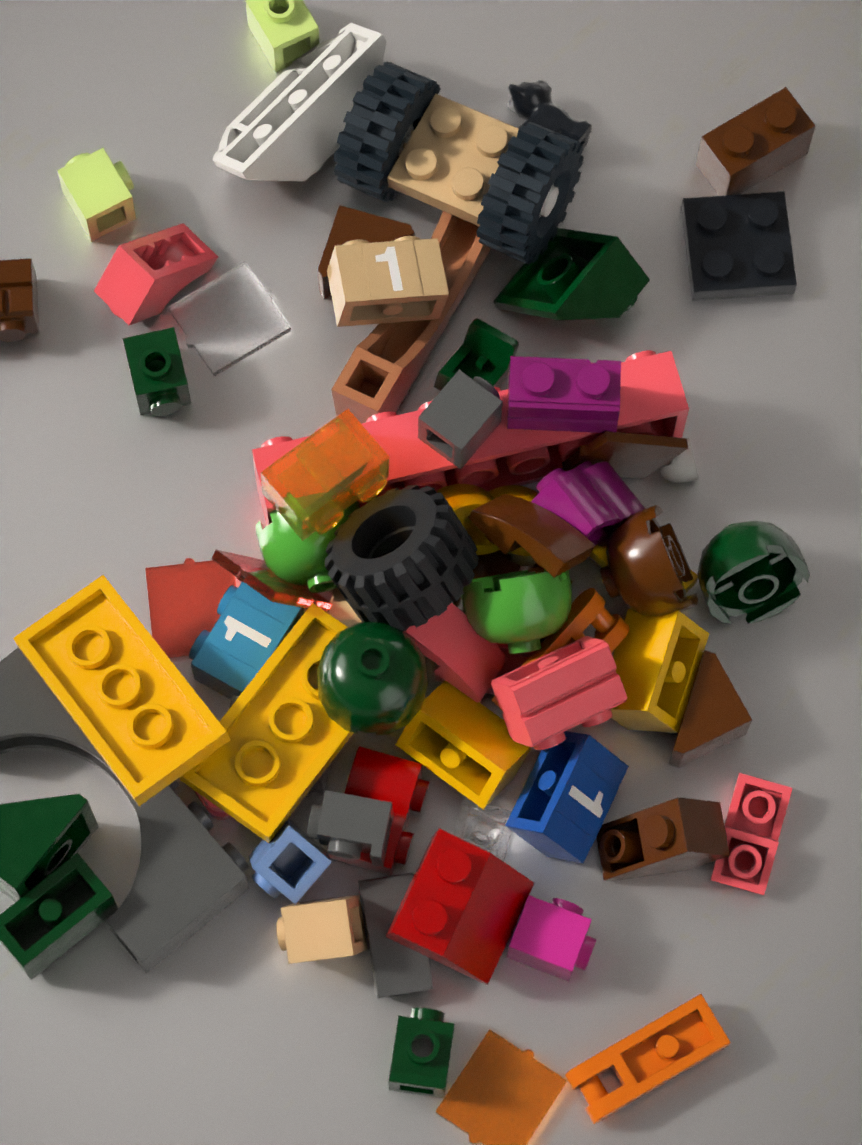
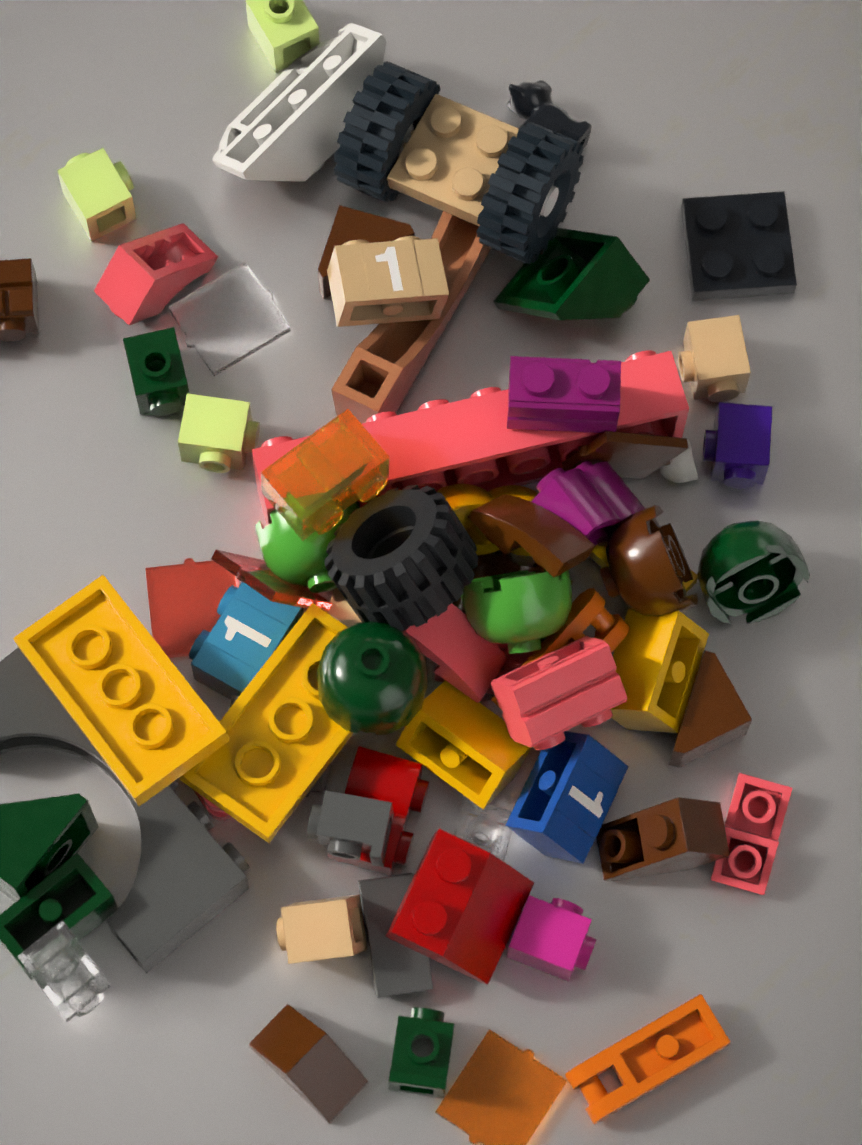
(65, 972): none -> clear slope
(217, 433): none -> yellowish green brick
(288, 863): medium blue brick -> none
(309, 1062): none -> reddish brown slope
(460, 418): dark grey brick -> none
(483, 355): dark green bracket -> none
(715, 358): none -> tan brick
(739, 444): none -> dark purple brick
(755, 144): reddish brown brick -> none

